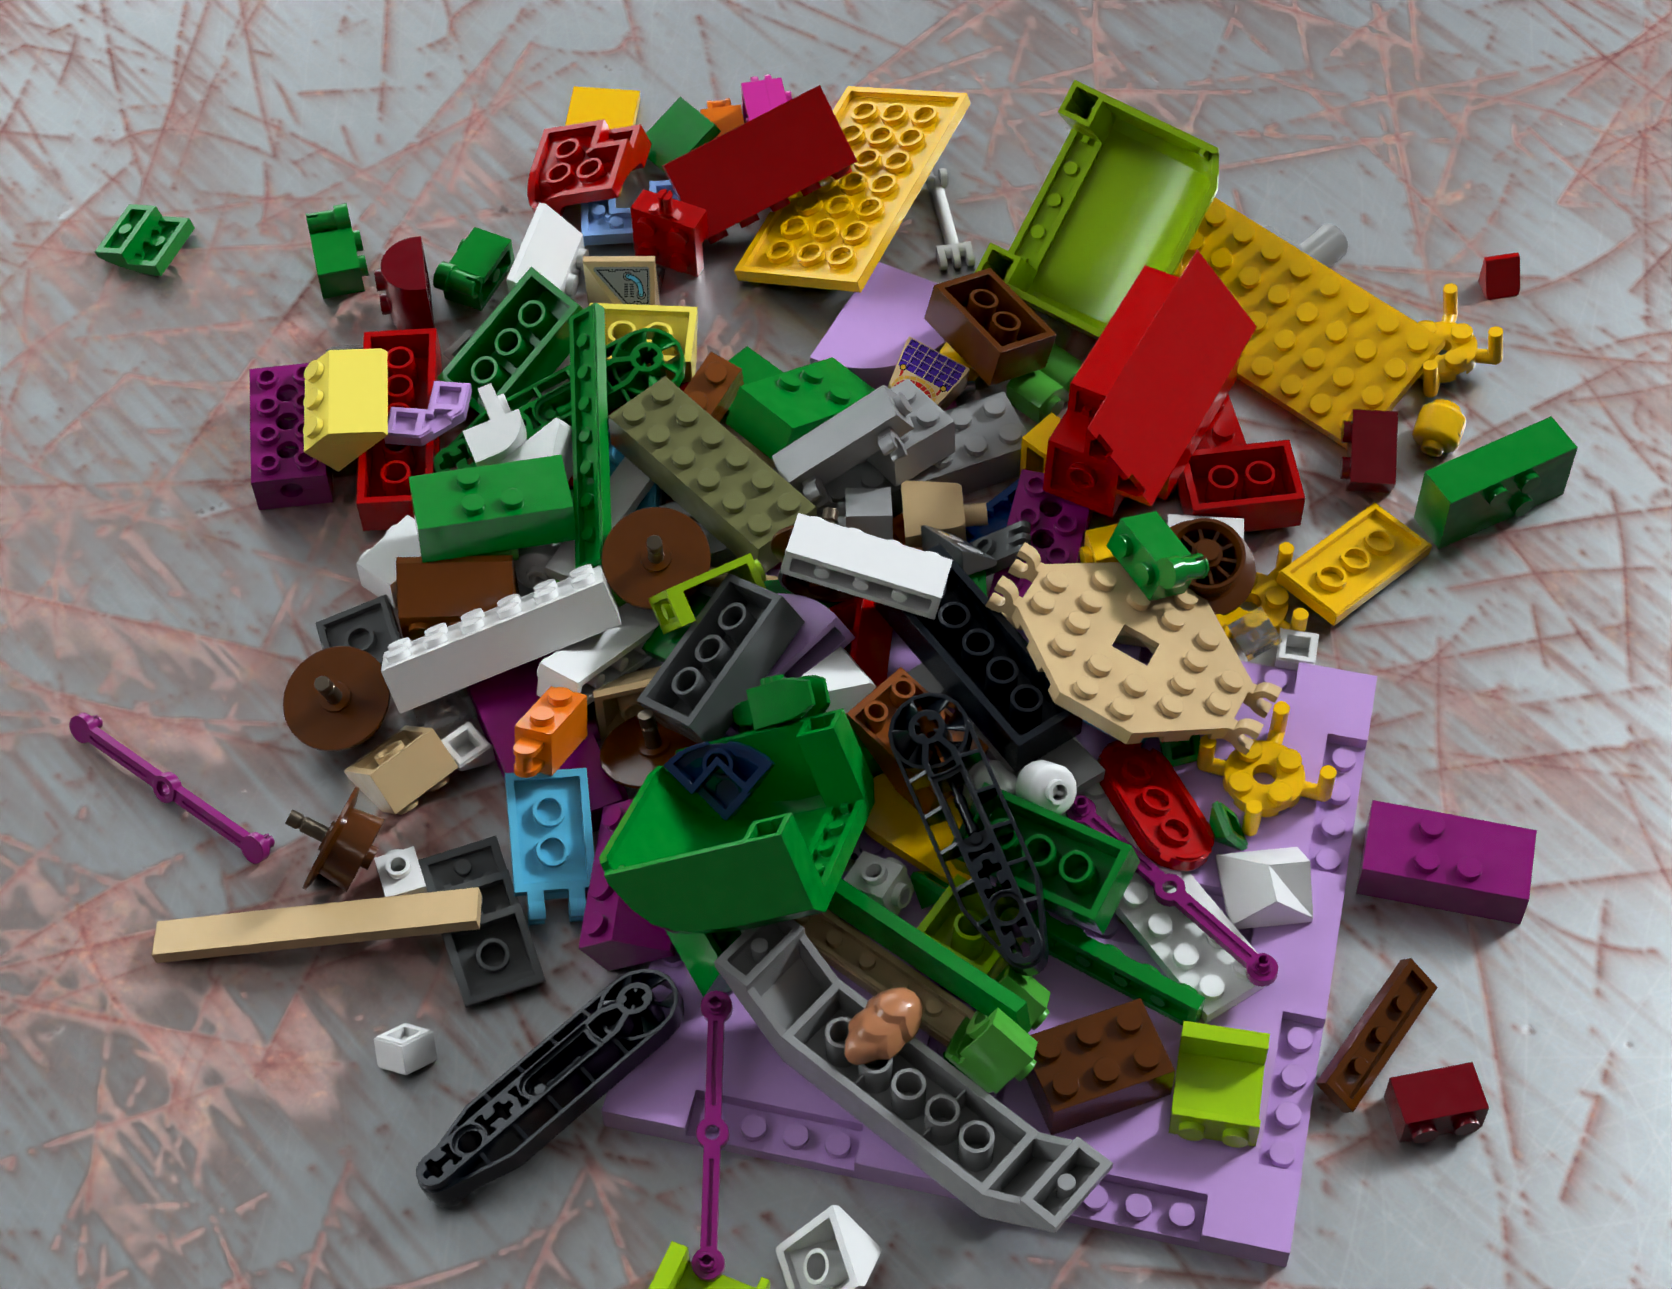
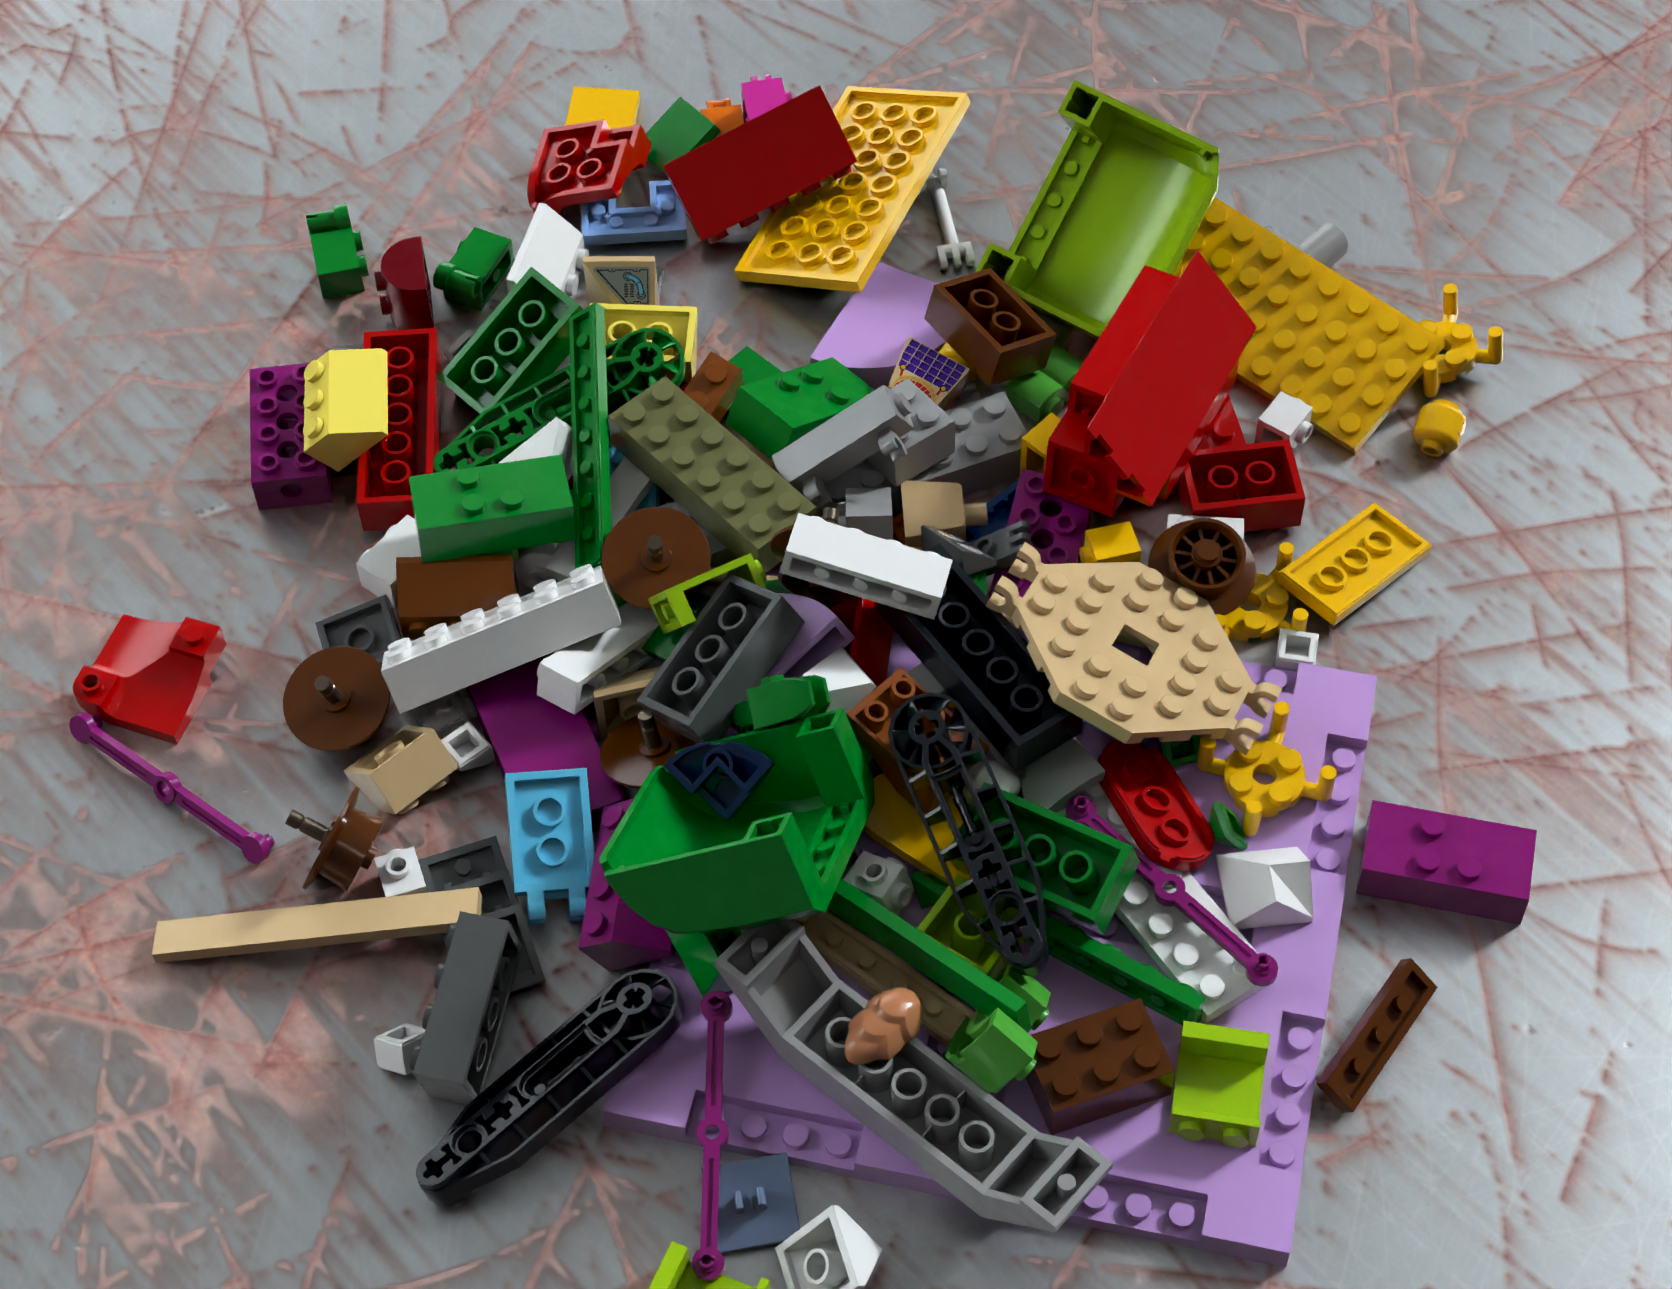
(144, 240): green slope -> none
(151, 675): none -> red slope
(445, 410): lavender tile -> none
(466, 1008): none -> dark grey brick
(498, 436): white brick -> none
(549, 732): orange brick -> none
(669, 231): red plate -> none
(756, 1203): none -> sand blue piece
(1047, 785): white head -> none
(1155, 556): green hinge -> none
(1254, 633): clear tile -> none
(1285, 420): none -> white brick
(1370, 450): dark red brick -> none
(1436, 1103): dark red brick -> none
(1495, 482): green brick -> none
(1500, 276): red slope -> none

